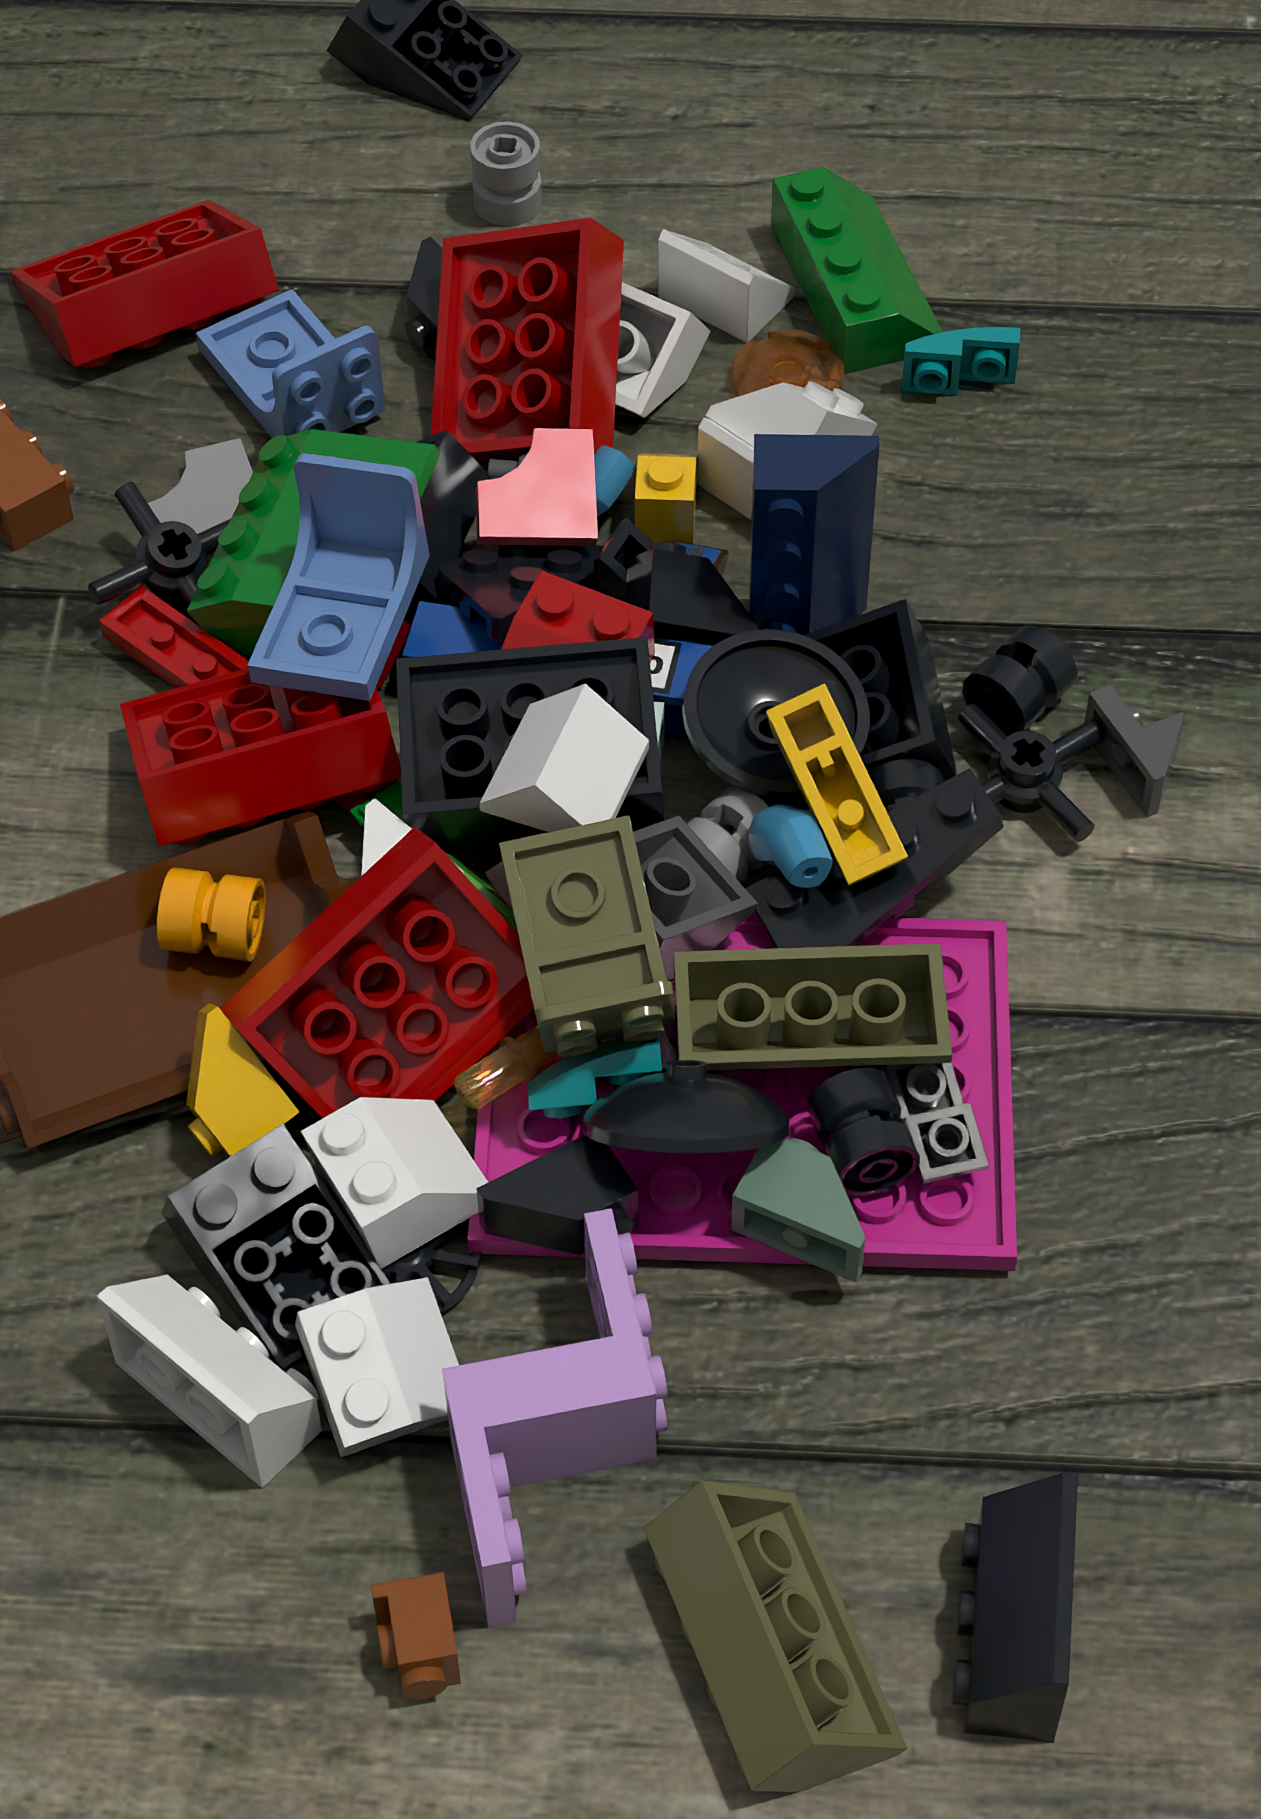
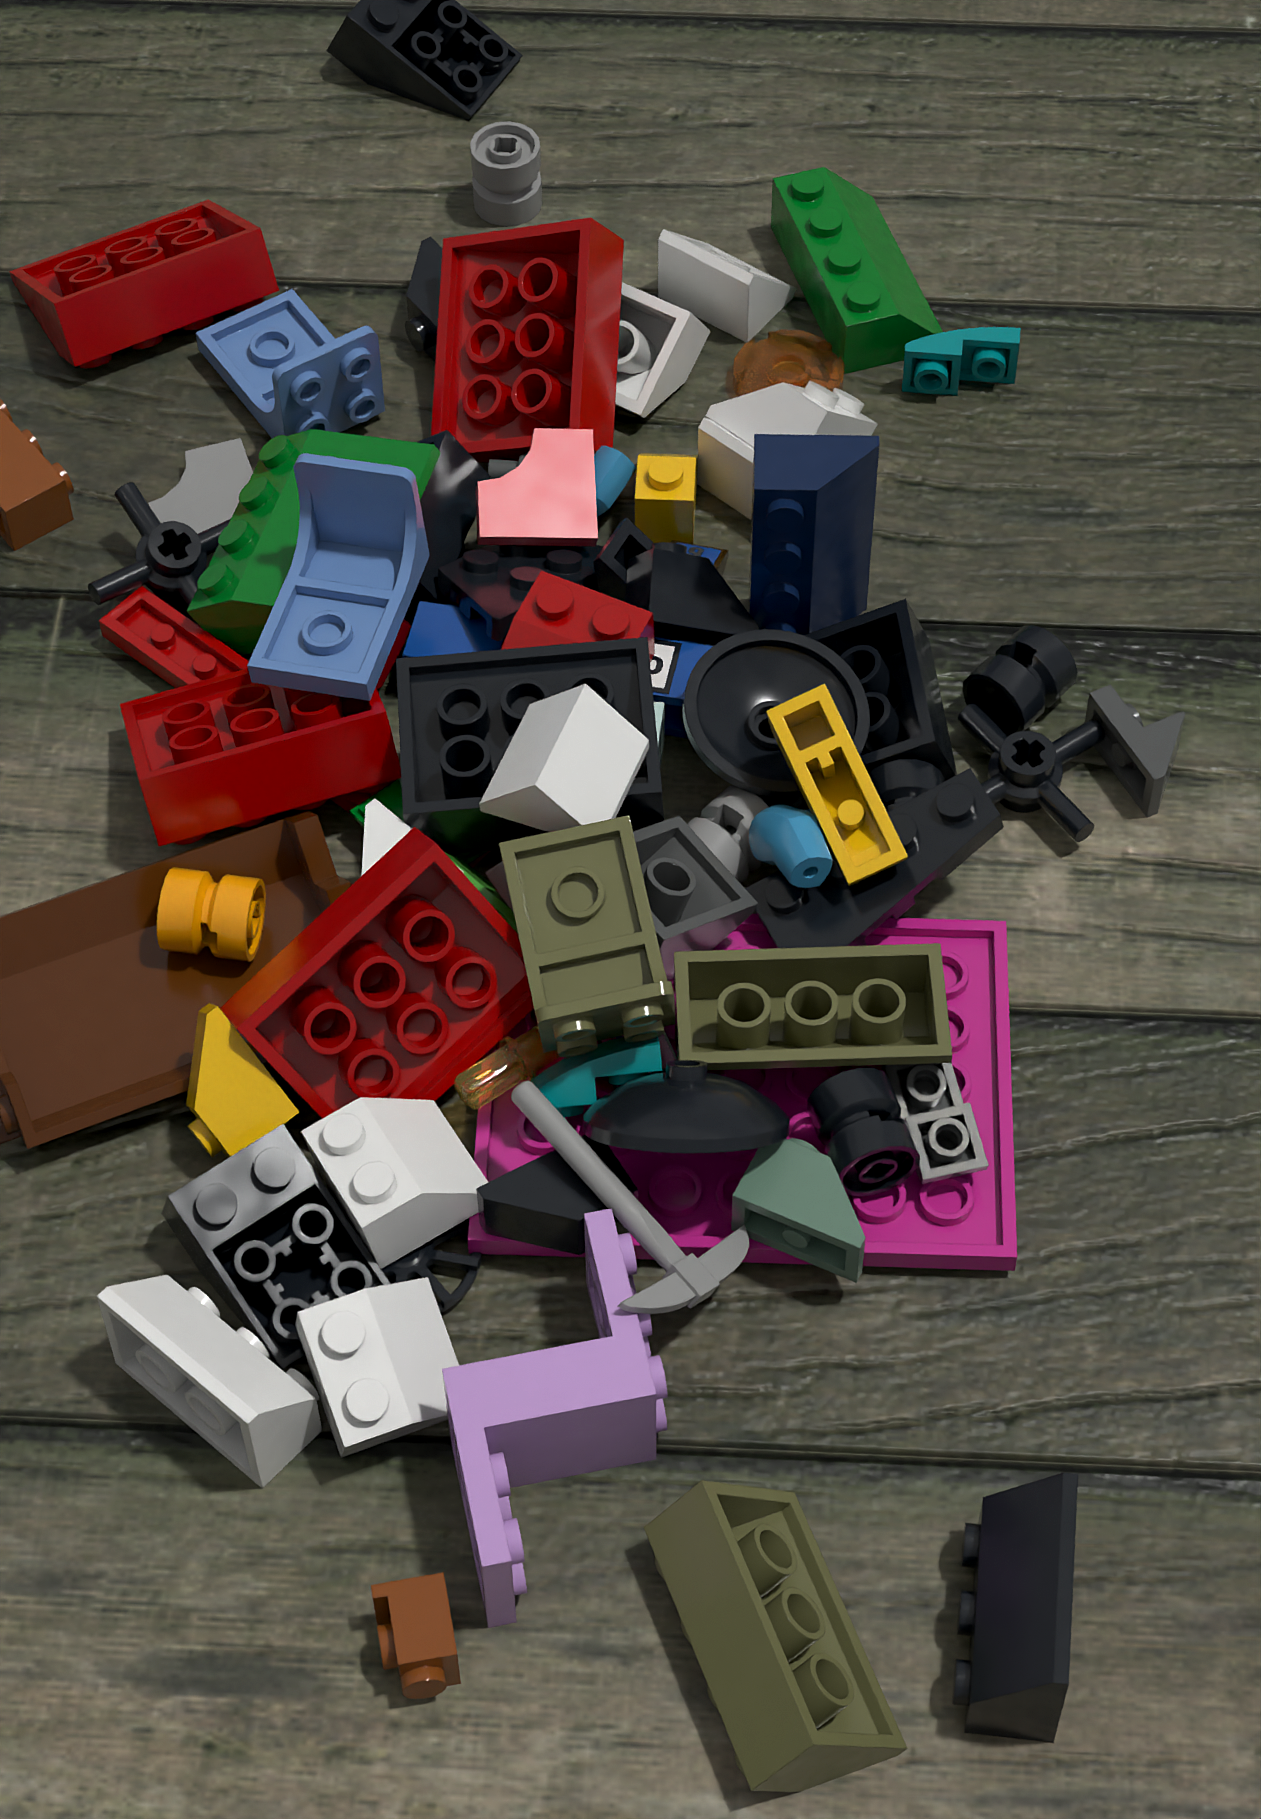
(686, 1278): none -> light grey piece

